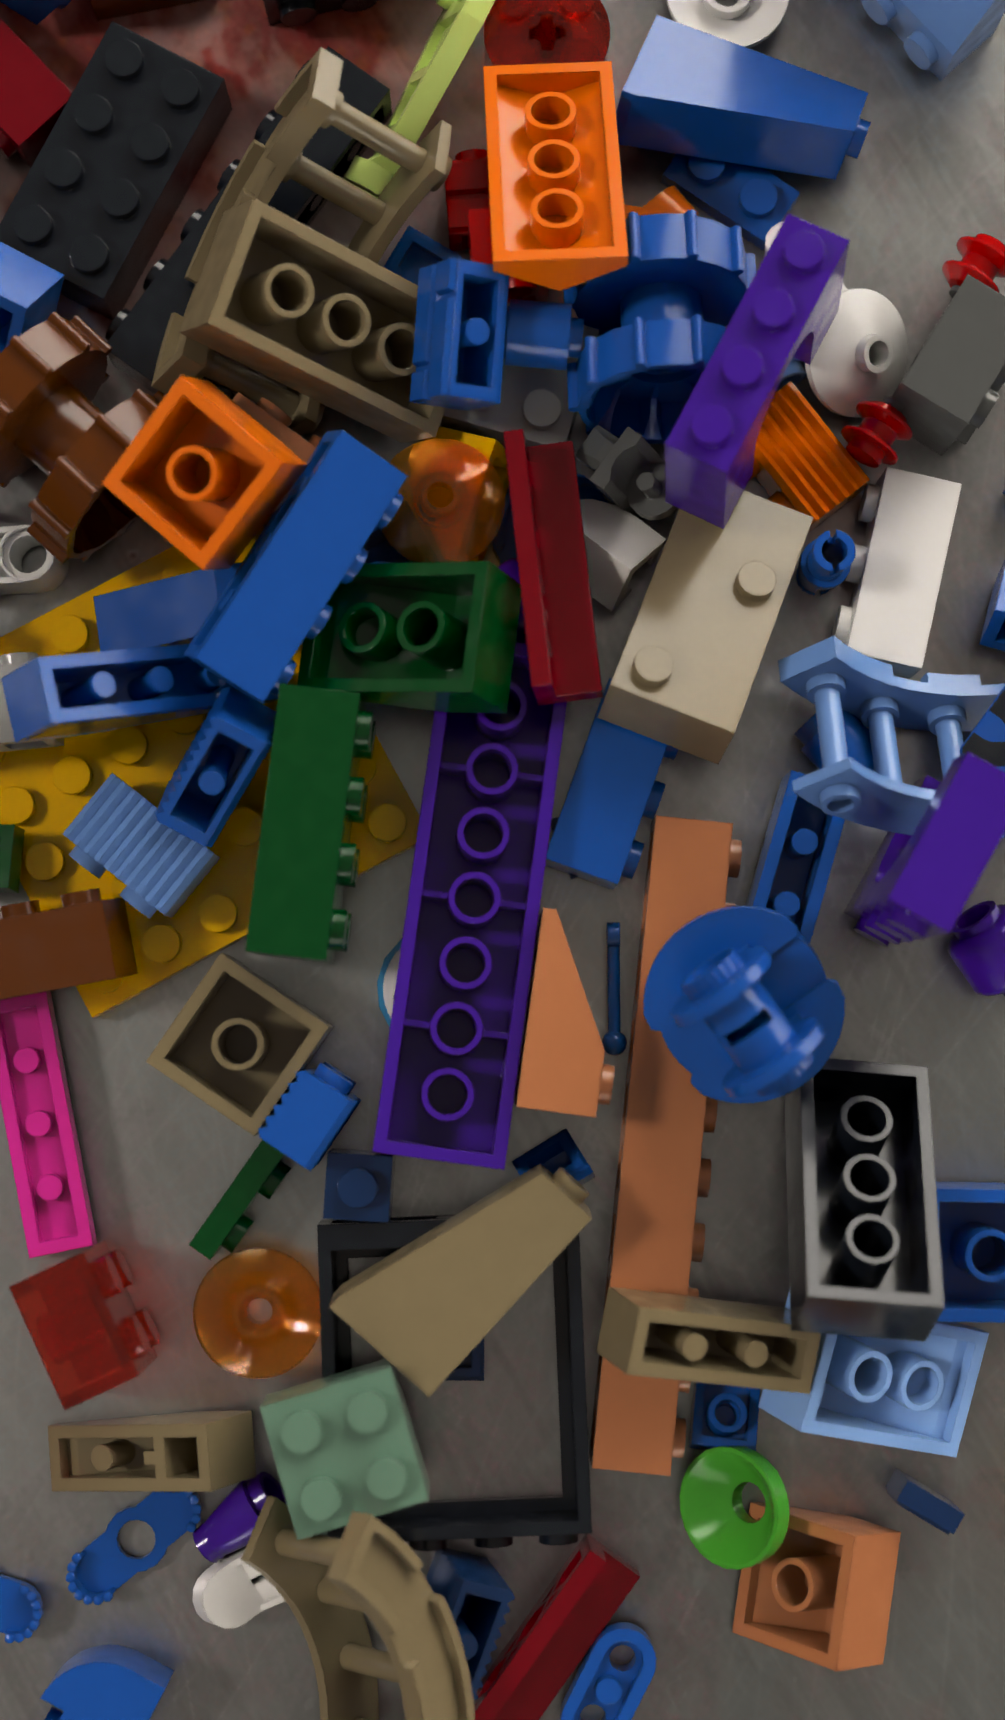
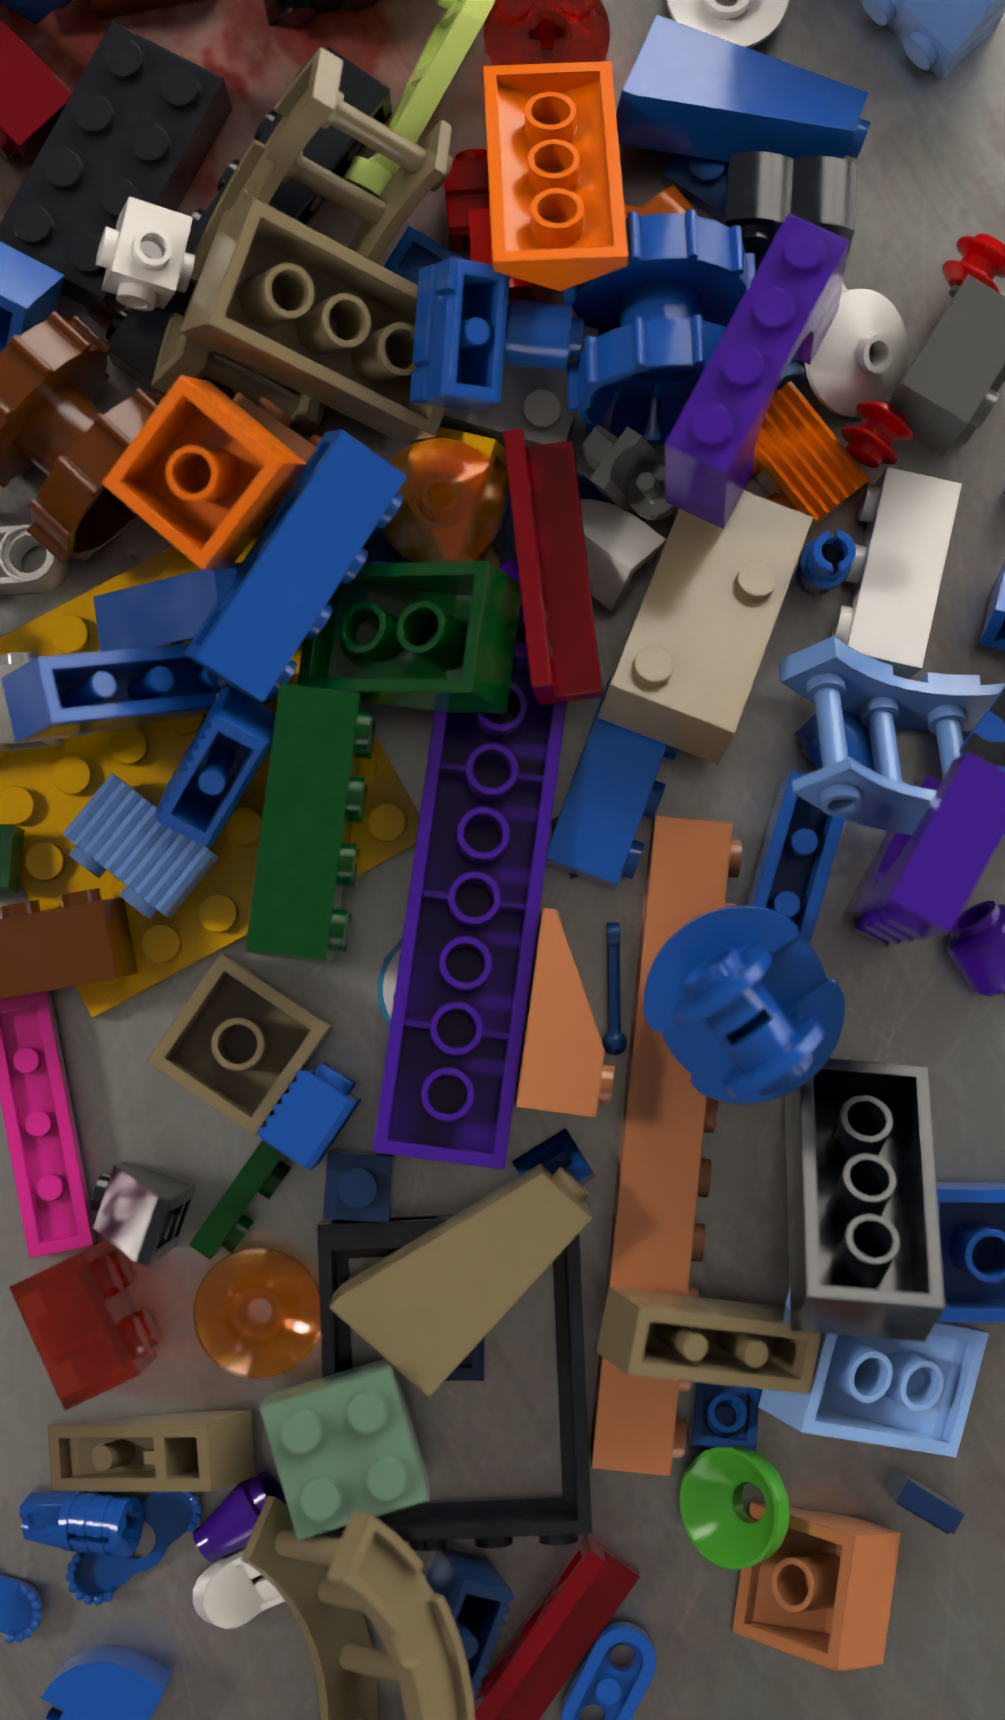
(83, 1522): none -> blue hinge
(140, 1211): none -> black slope
(146, 255): none -> white brick
(770, 185): none -> black brick

